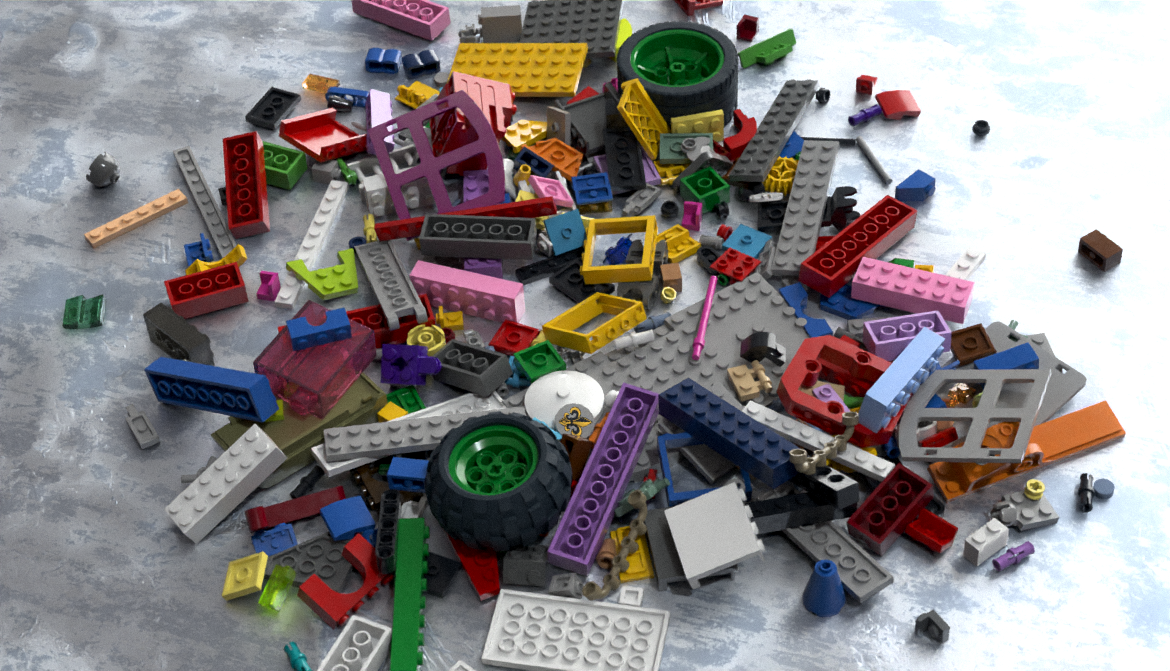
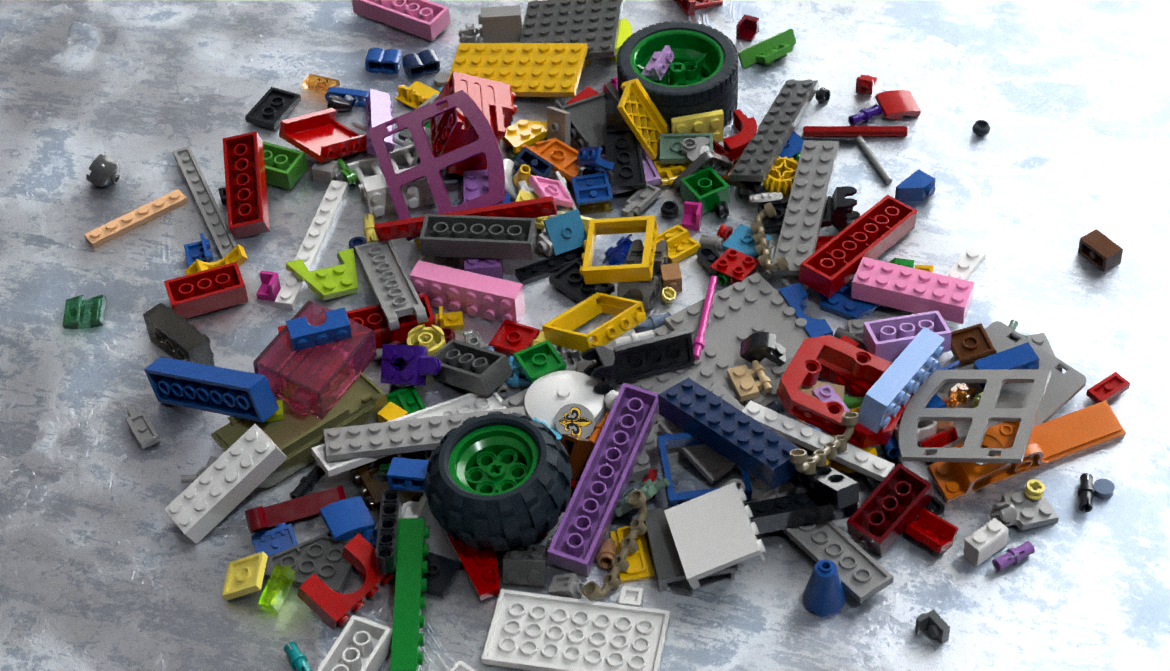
(590, 159): none -> blue bracket
(639, 359): none -> black hinge
(658, 64): none -> lavender bracket
(761, 241): none -> dark tan bar
(855, 131): none -> red axle
(1108, 388): none -> red plate

